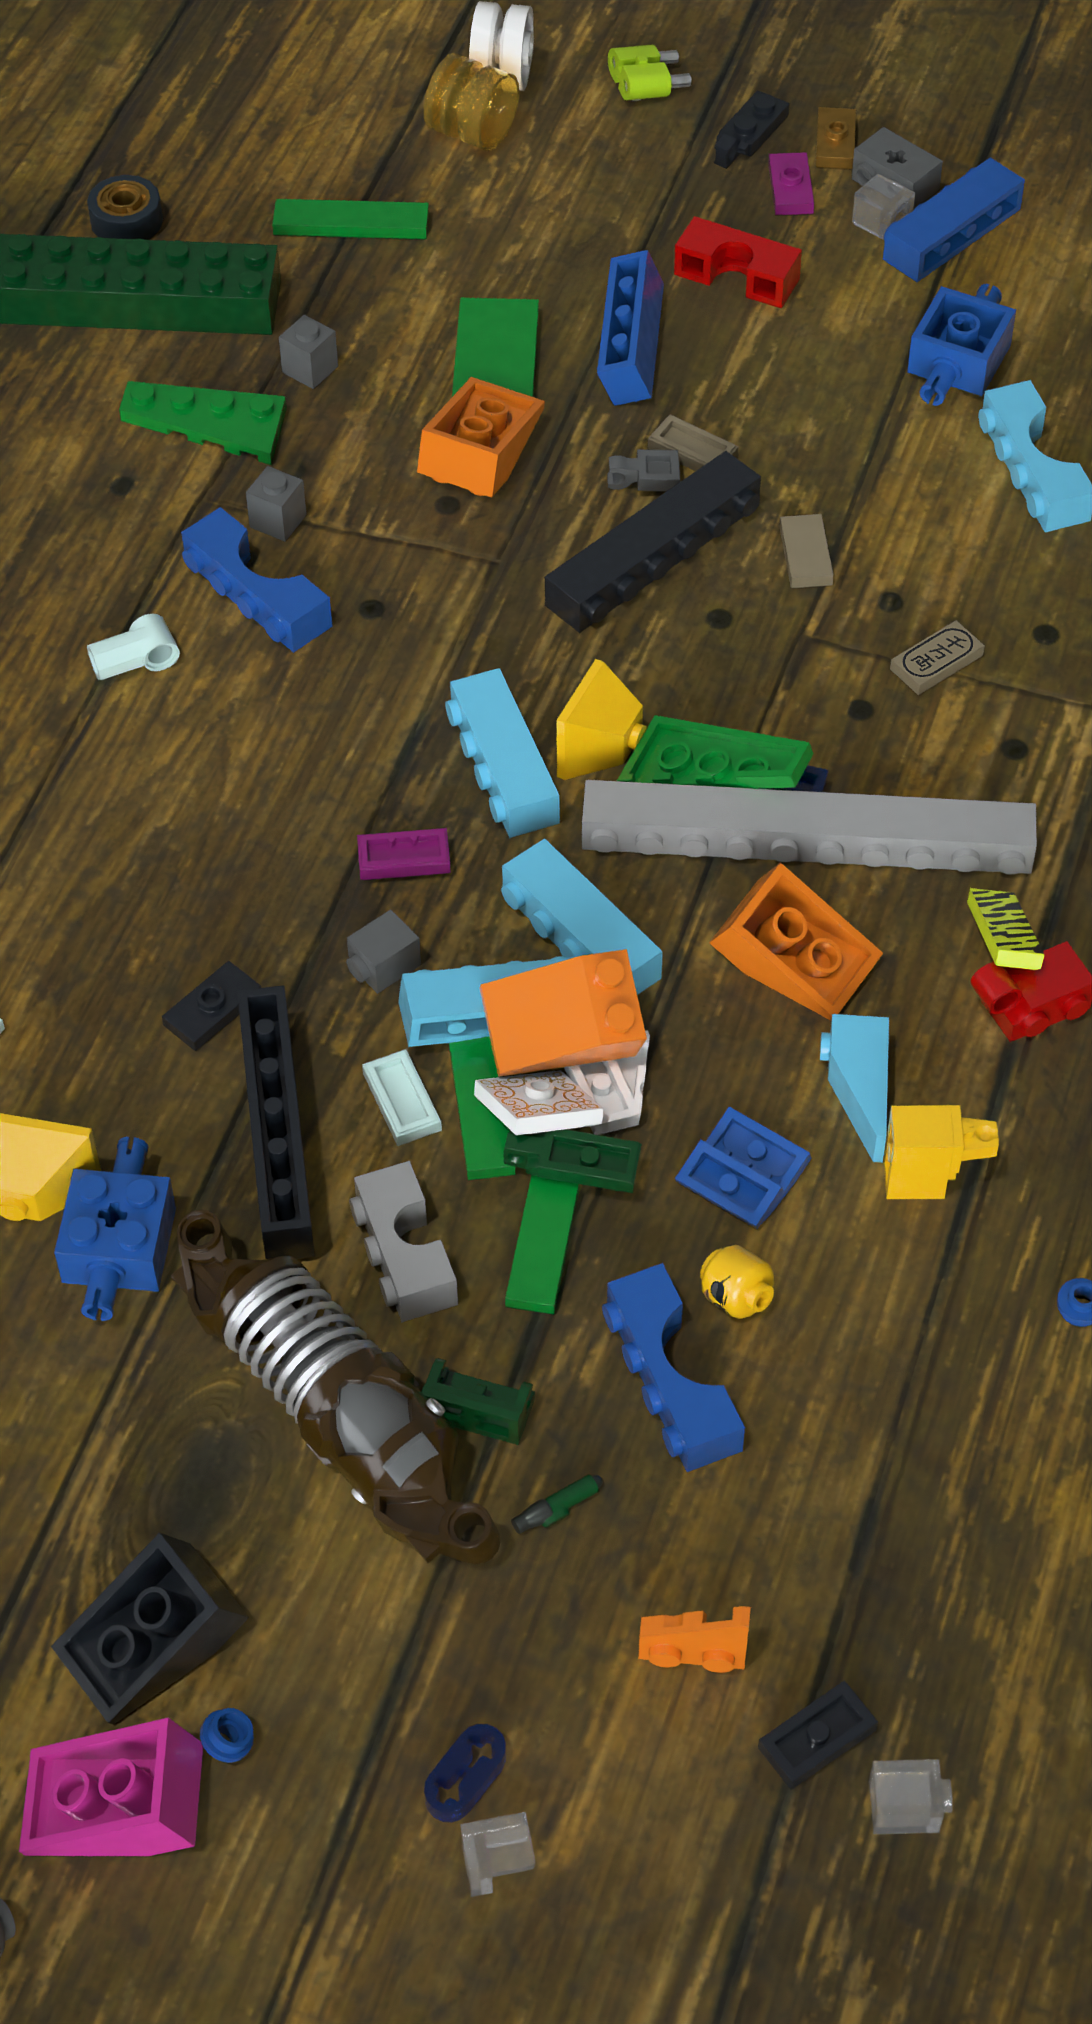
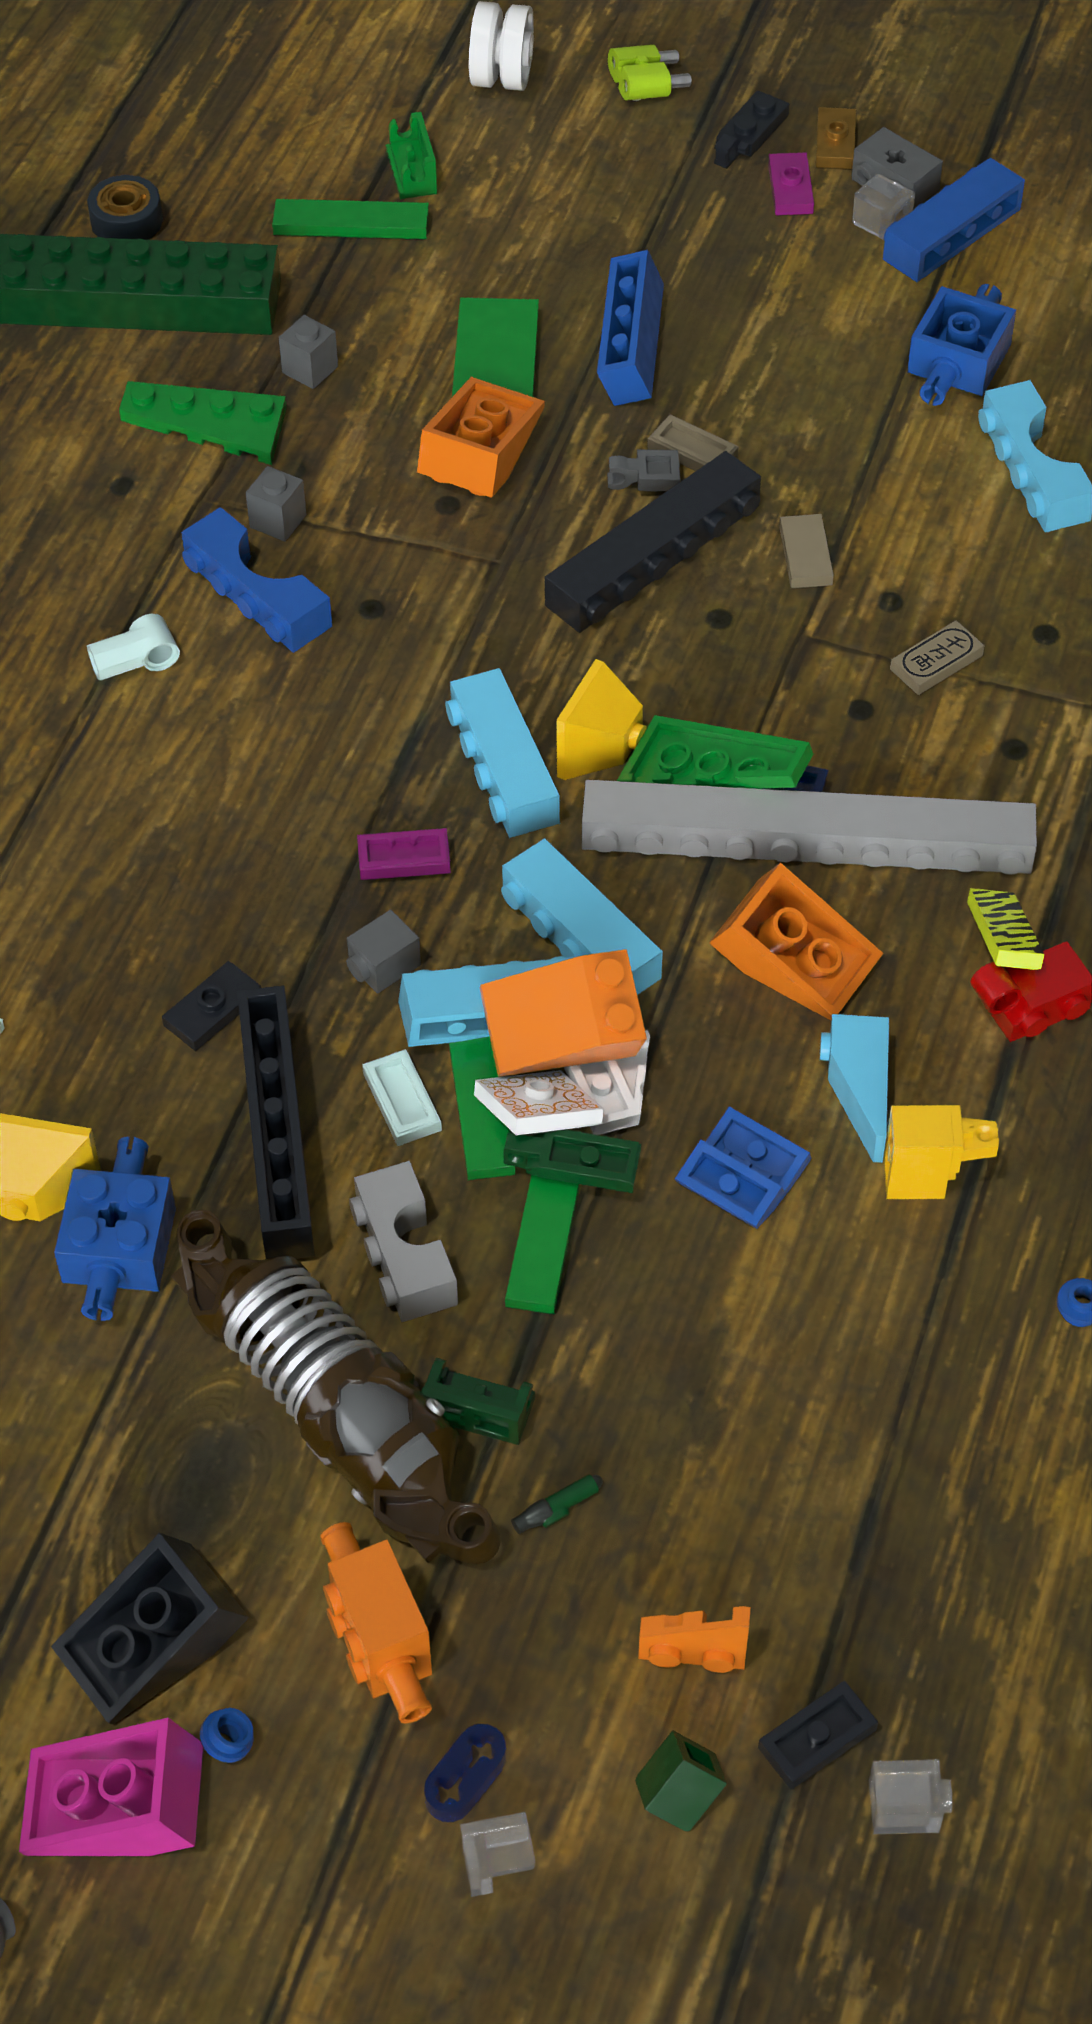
(378, 1621): none -> orange brick
(412, 159): none -> green hinge
(471, 101): clear yellow wheel -> none
(680, 1781): none -> dark green panel
(696, 1416): blue arch -> none
(714, 248): red arch -> none
(737, 1281): yellow head -> none

